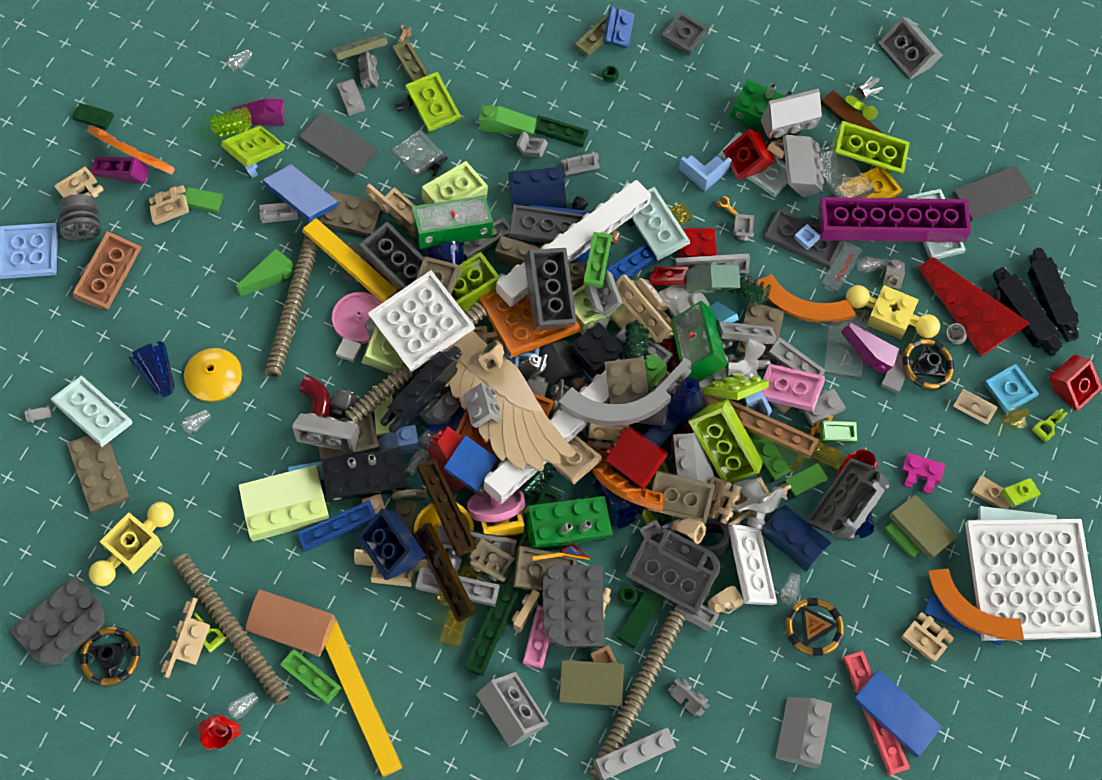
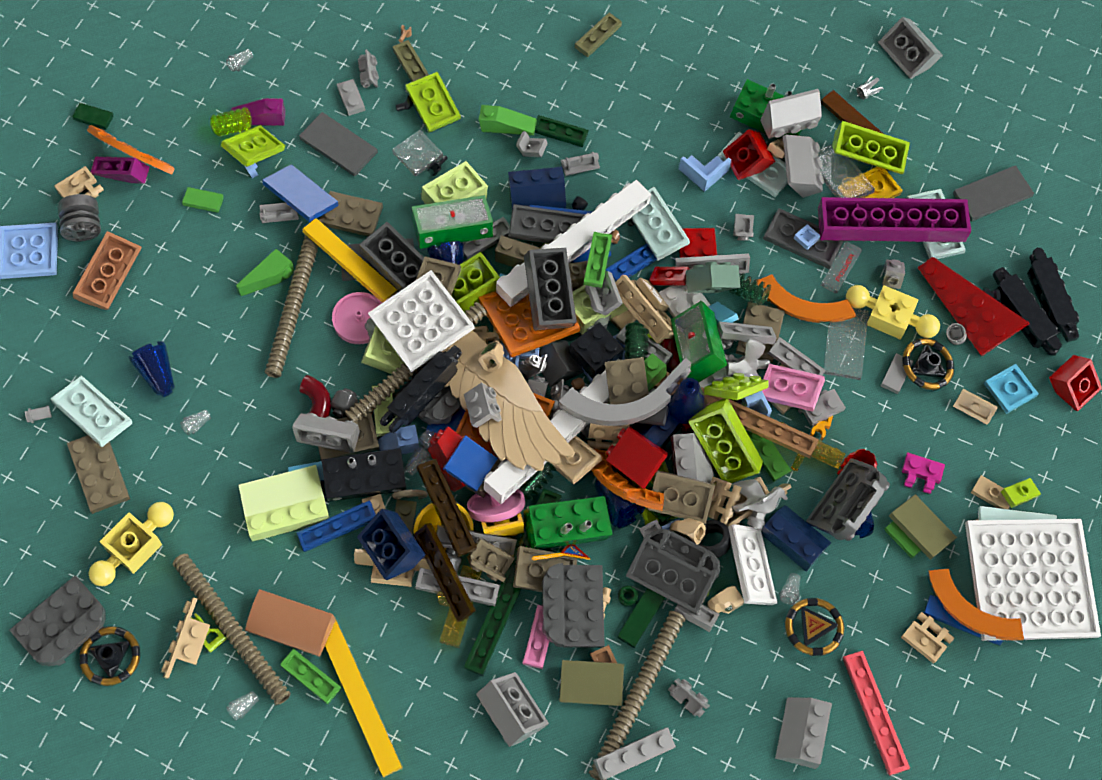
(171, 208): tan plate -> none
(214, 384): yellow dish -> none
(217, 731): red hair -> none
(348, 350): white tile -> none
(359, 46): olive tile -> none
(394, 204): tan bracket -> none
(529, 602): tan plate -> none
(610, 70): dark green plate -> none
(618, 27): plate -> none
(681, 213): clear yellow tile -> none
(684, 33): dark grey plate -> none
(726, 204): light orange hand -> none
(806, 480): bright green tile -> none
(838, 431): tile -> none
(868, 264): clear cone -> none
(869, 112): lime piece -> none
(871, 349): slope -> none
(897, 713): tile -> none
(1017, 418): clear yellow tile -> none
(1058, 415): lime piece -> none

